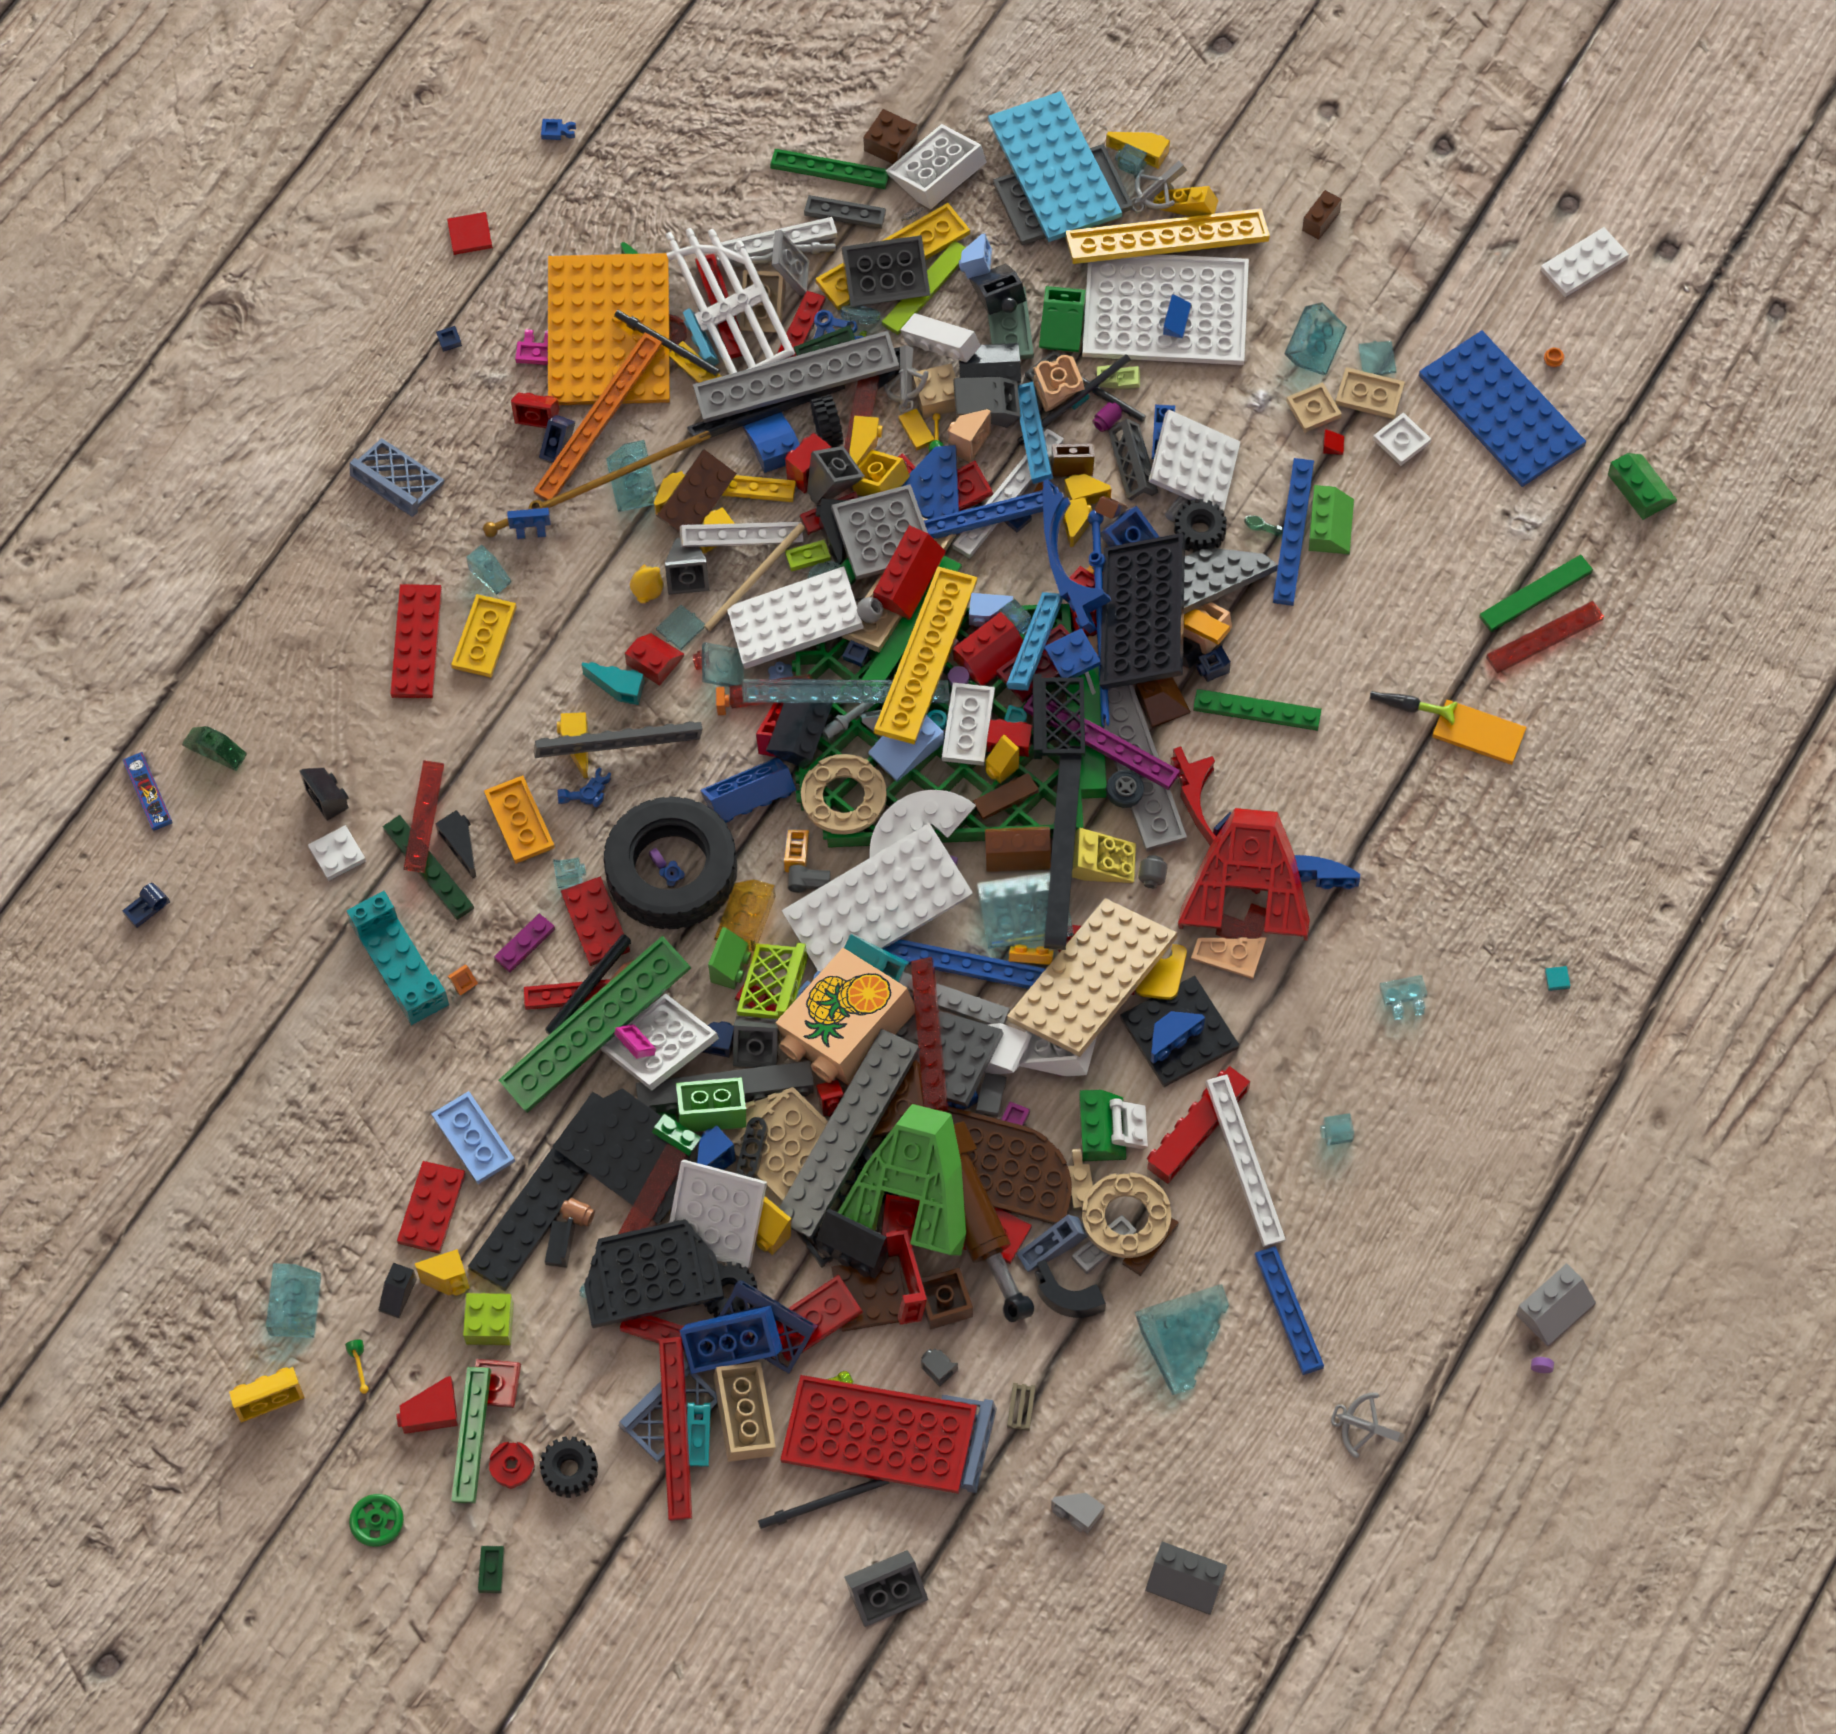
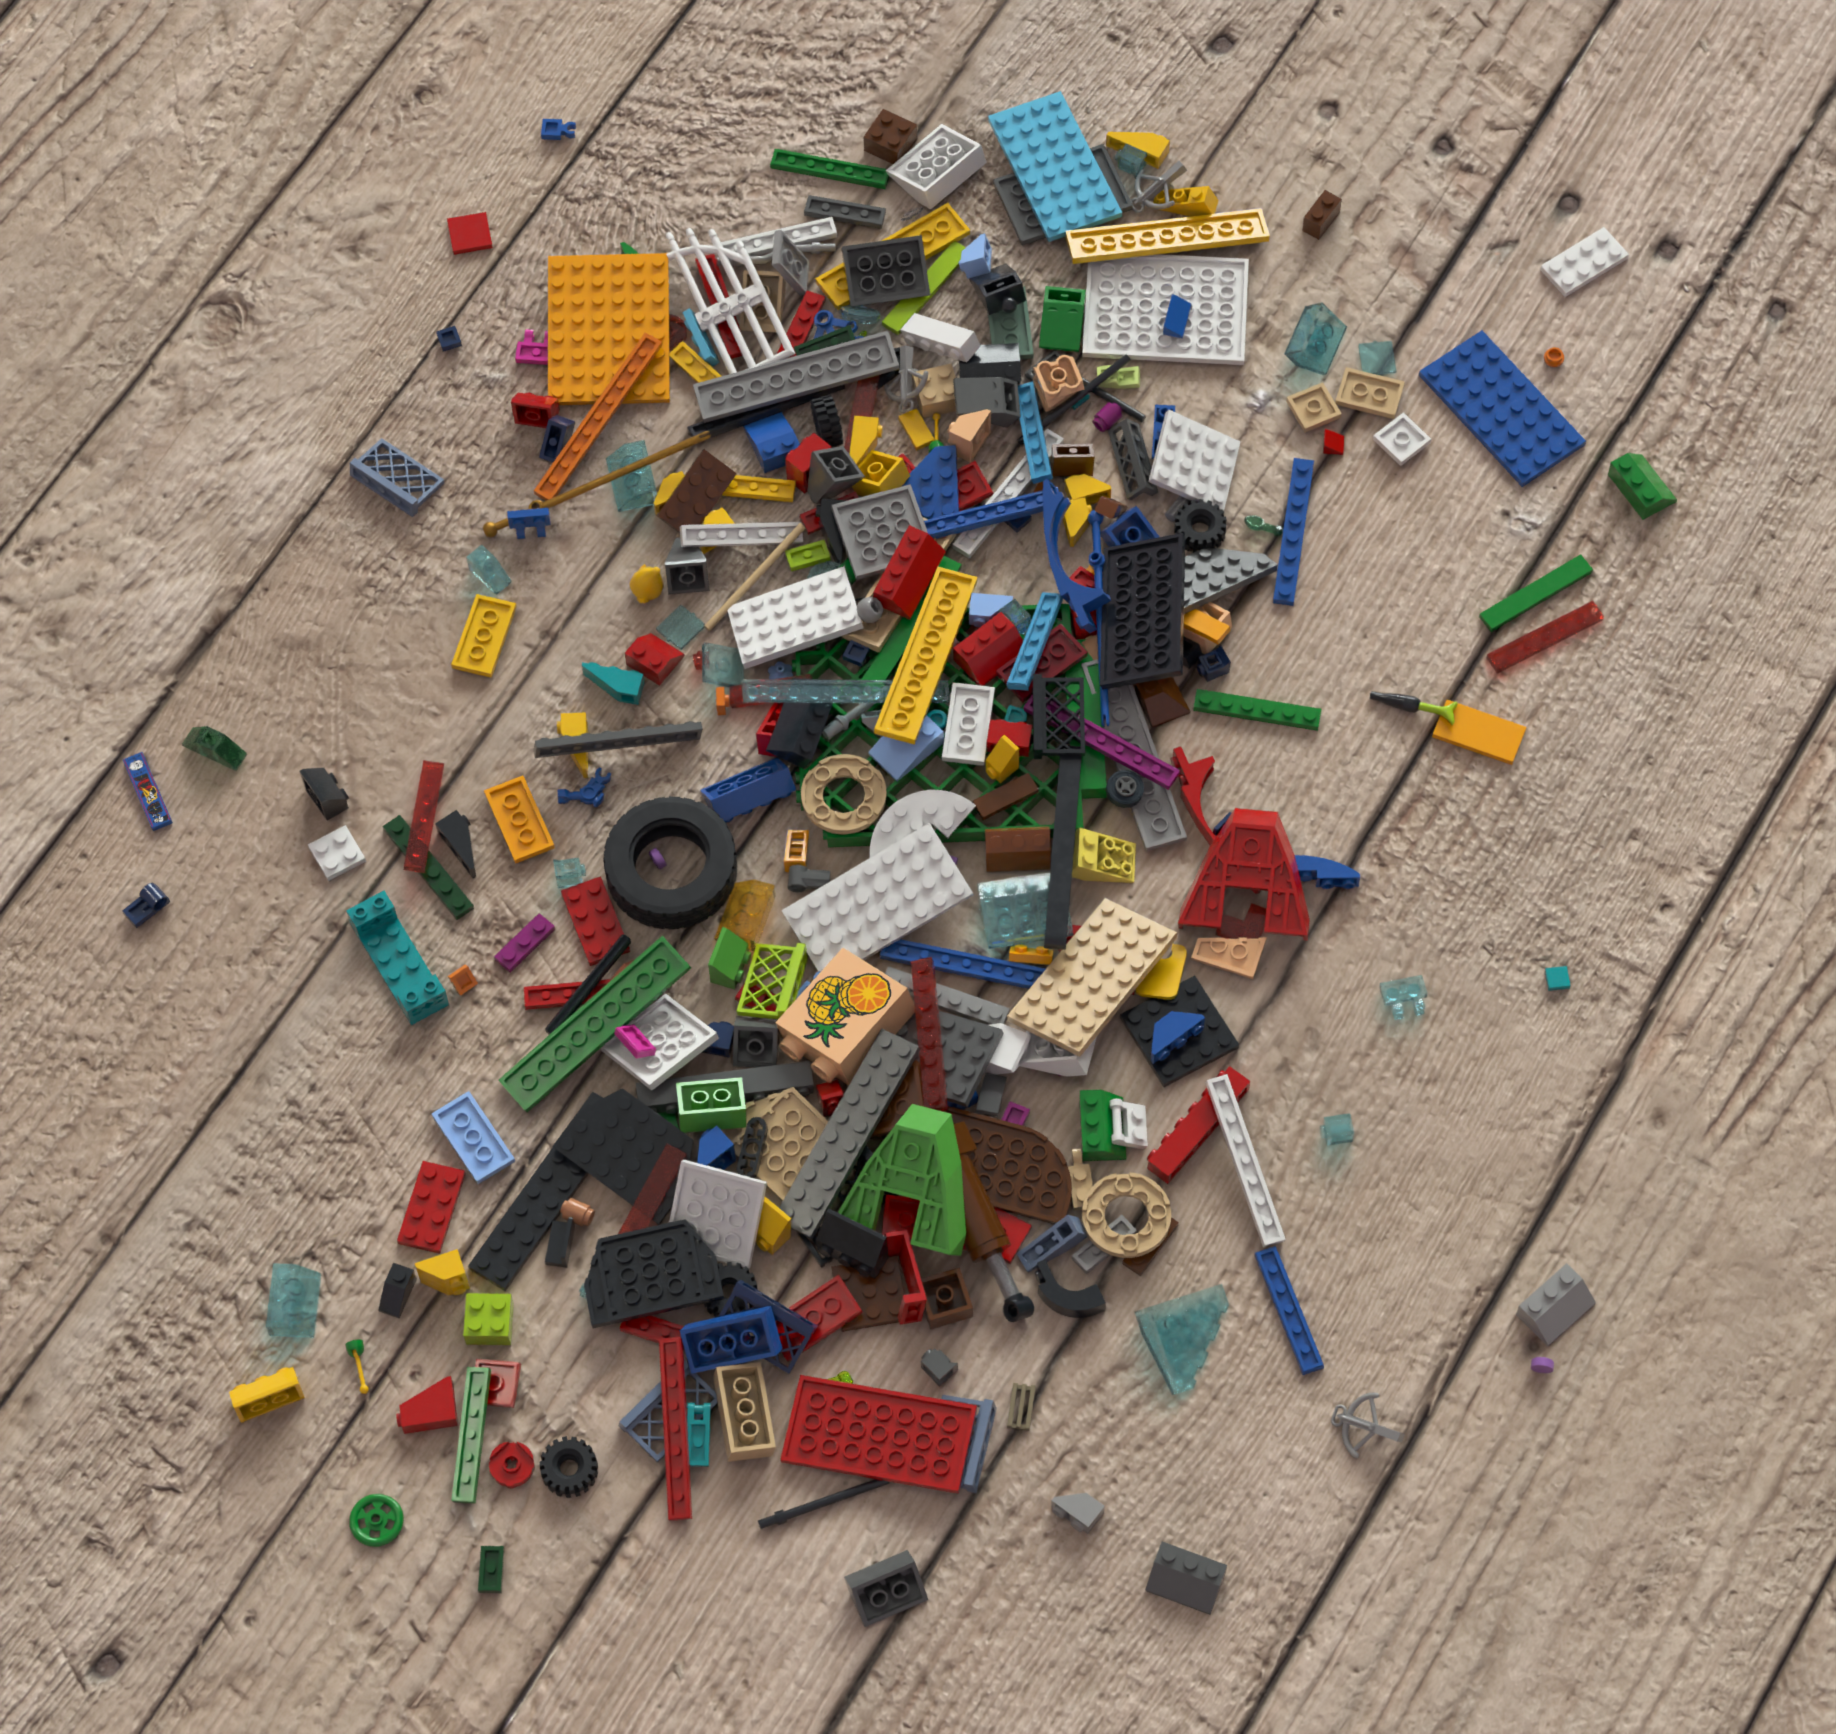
(416, 641): red plate -> none
(634, 323): black bar -> none
(676, 1134): green plate -> none
(678, 873): blue plate -> none
(877, 957): teal slope -> none
(958, 675): medium lavender tile -> none
(1072, 655): blue plate -> none
(1152, 871): dark grey head -> none
(1331, 520): bright green slope -> none

